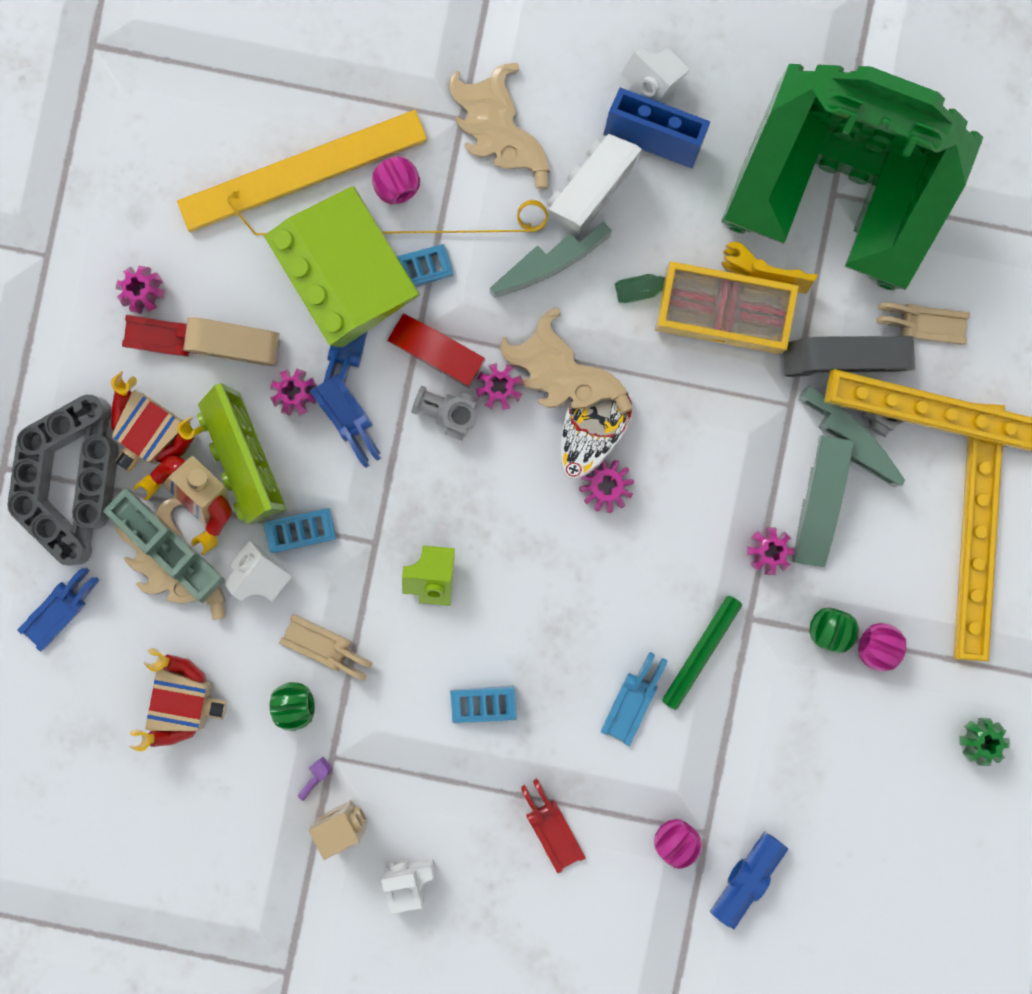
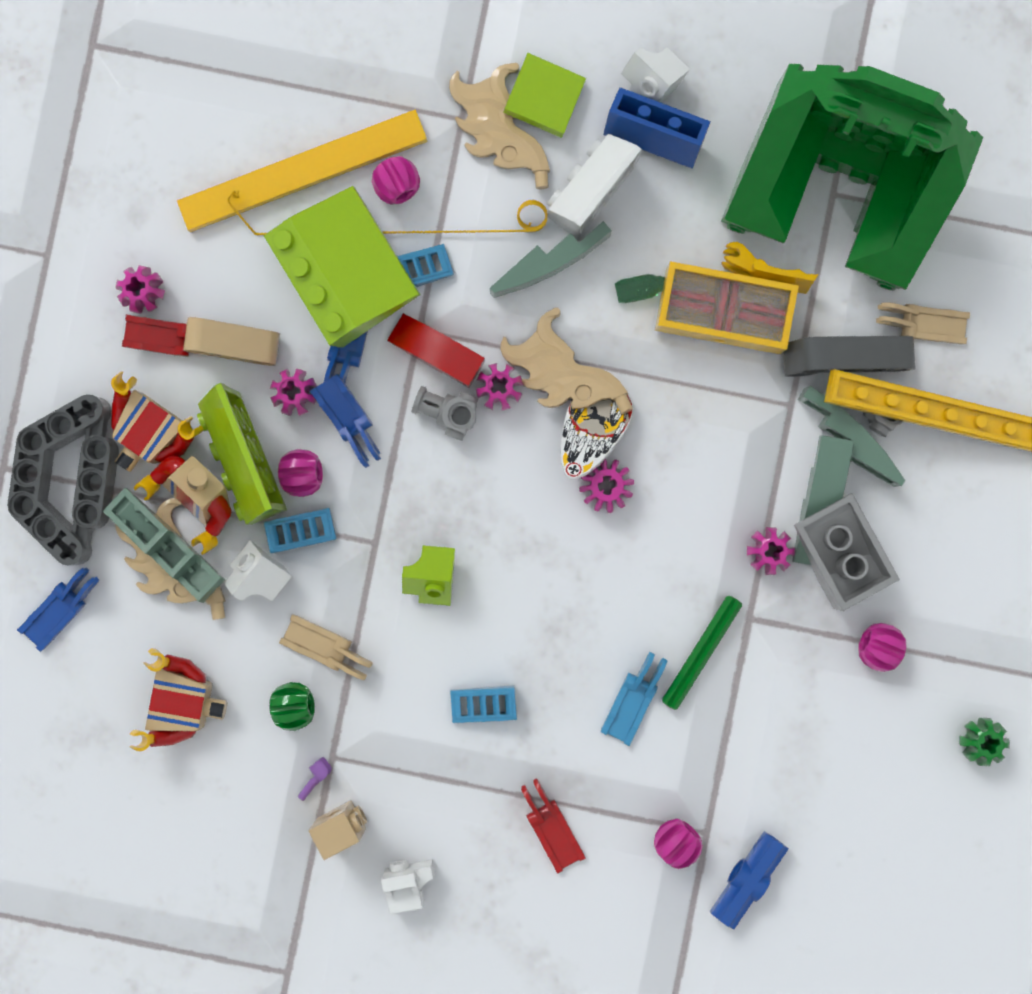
(300, 473): none -> dark pink piece
(544, 95): none -> lime tile
(834, 630): green piece -> none
(845, 553): none -> light grey slope
(978, 549): yellow tile -> none

